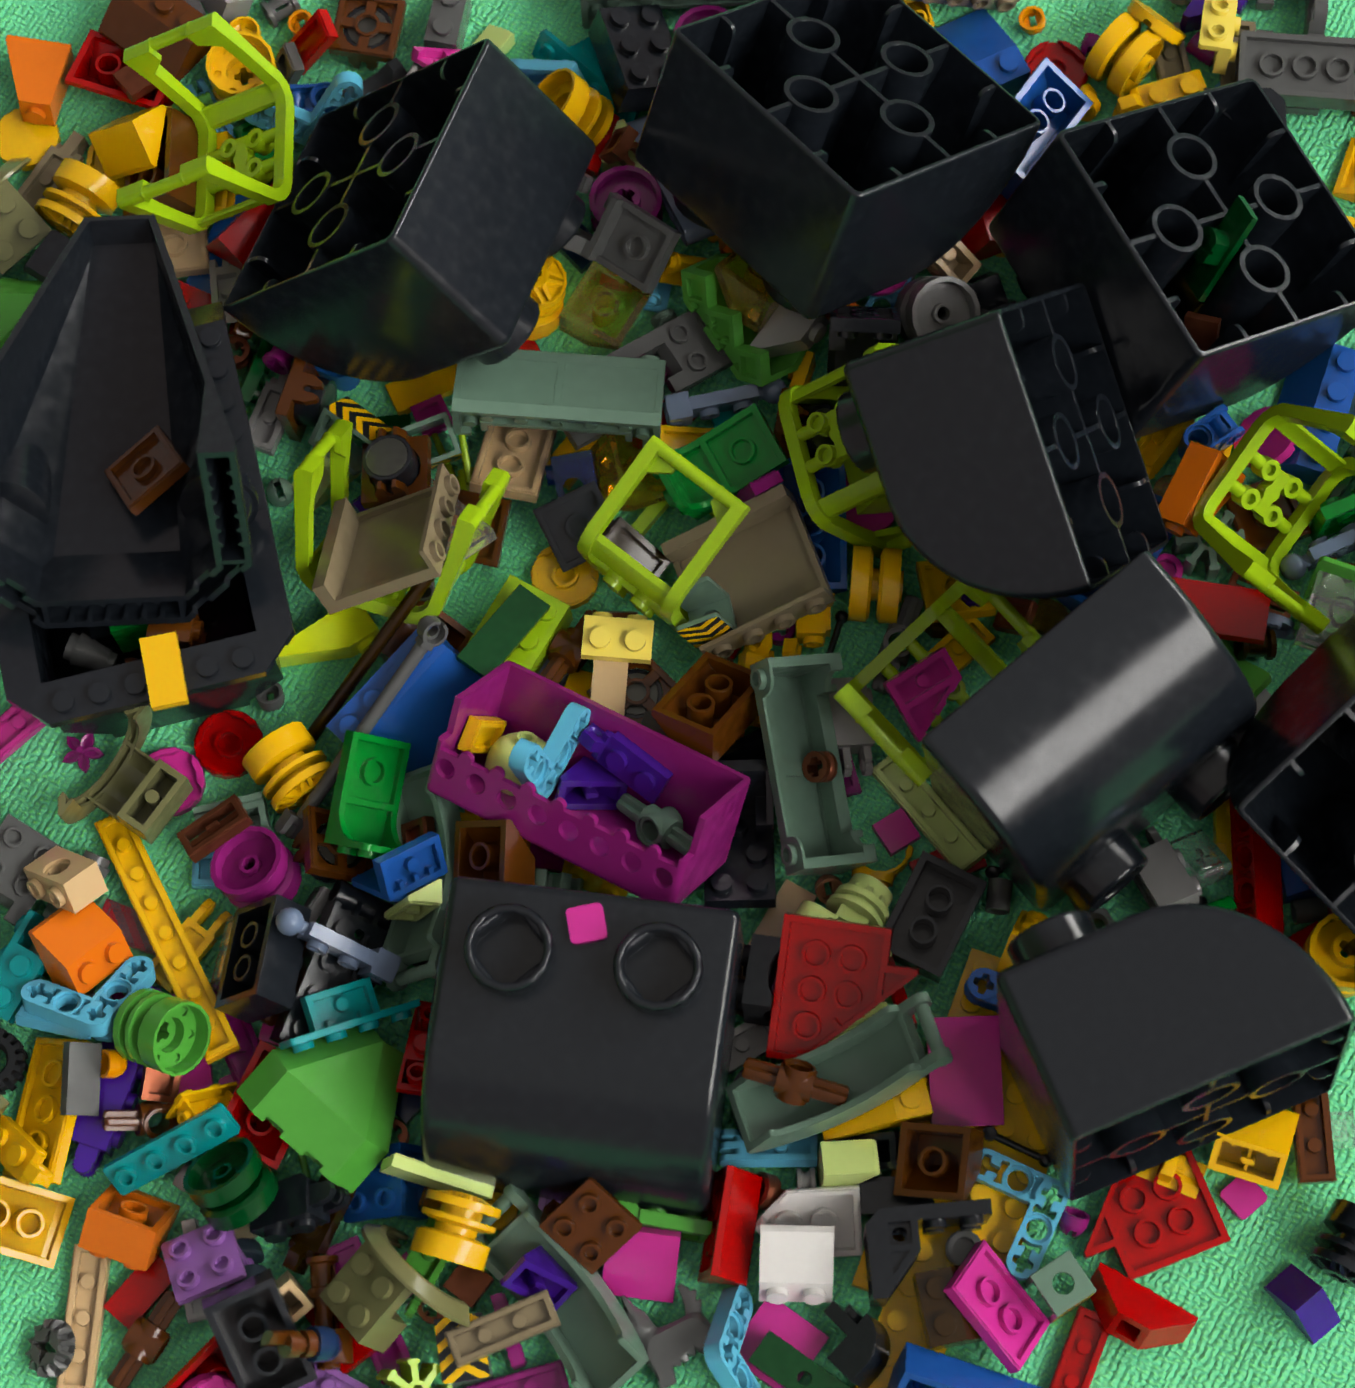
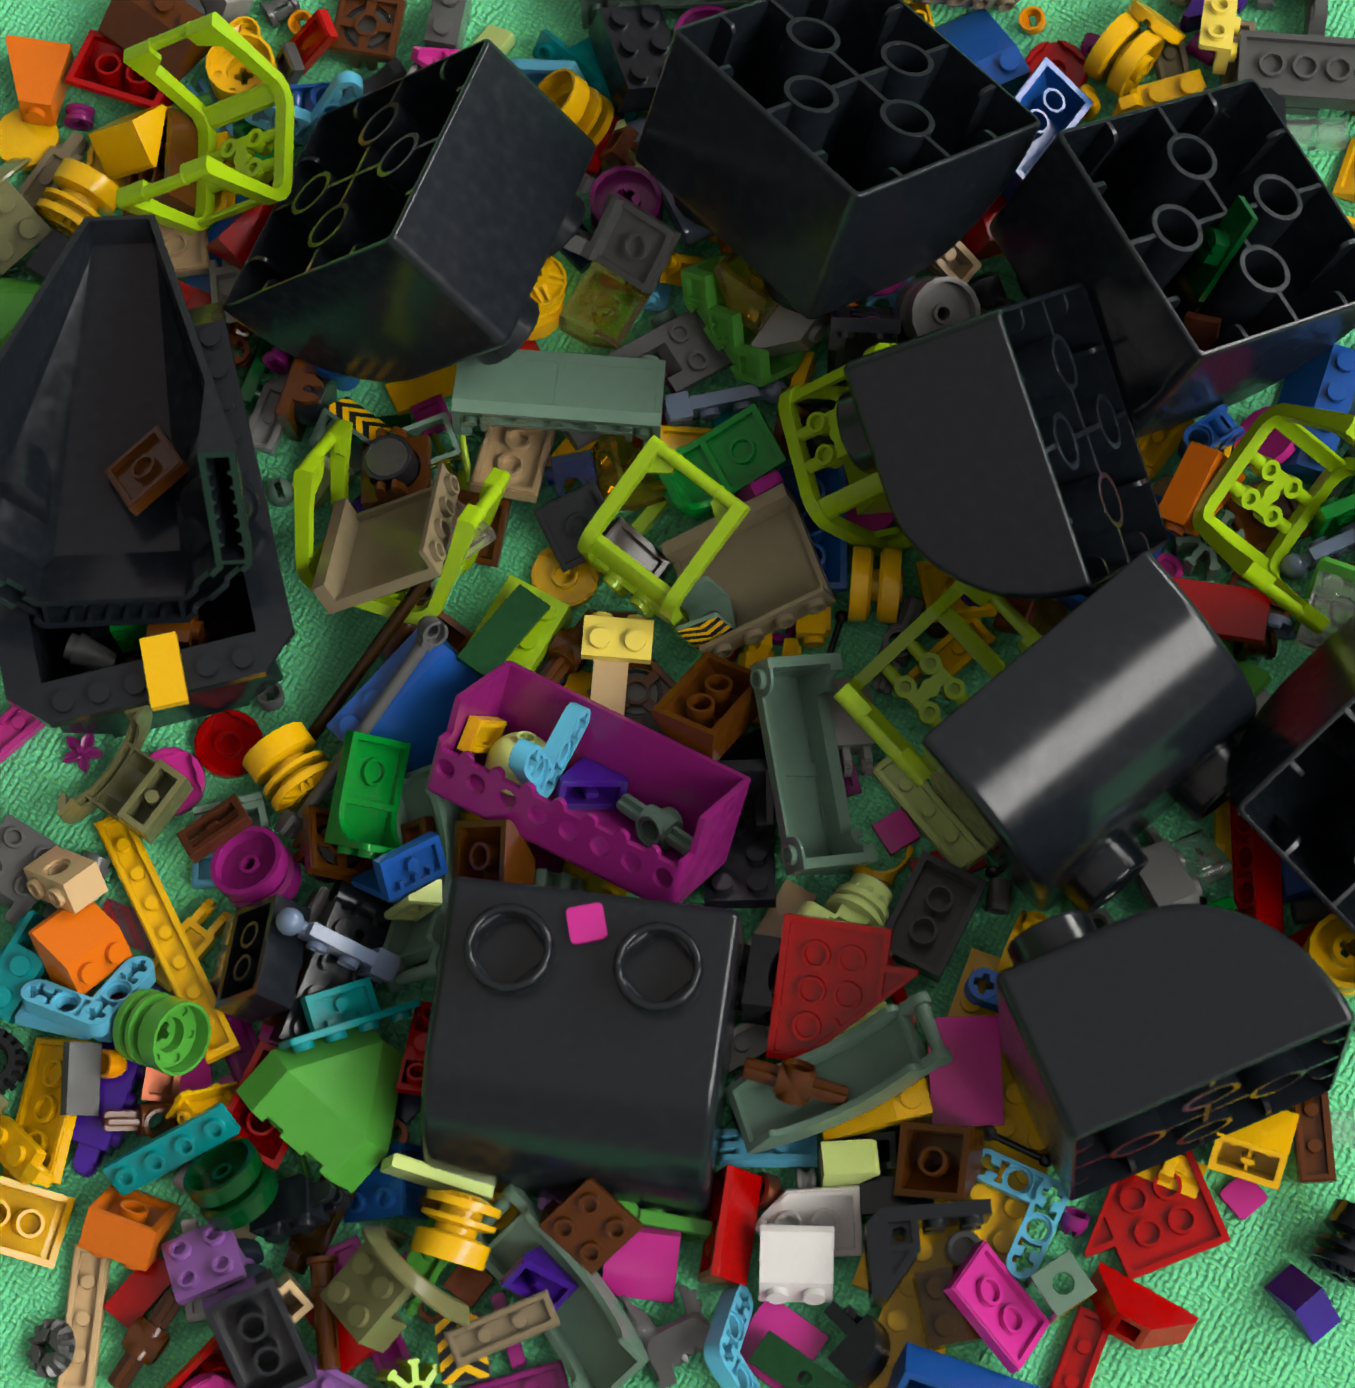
(79, 117): none -> magenta bush
(132, 83): copper tile -> none
(313, 1344): reddish brown piece -> none
(331, 638): neon yellow slope -> none
(626, 761): dark purple hinge -> none
(828, 770): copper bush -> none
(834, 883): nougat hinge -> none
(923, 690): dark pink wing -> none
(1319, 132): none -> clear pin

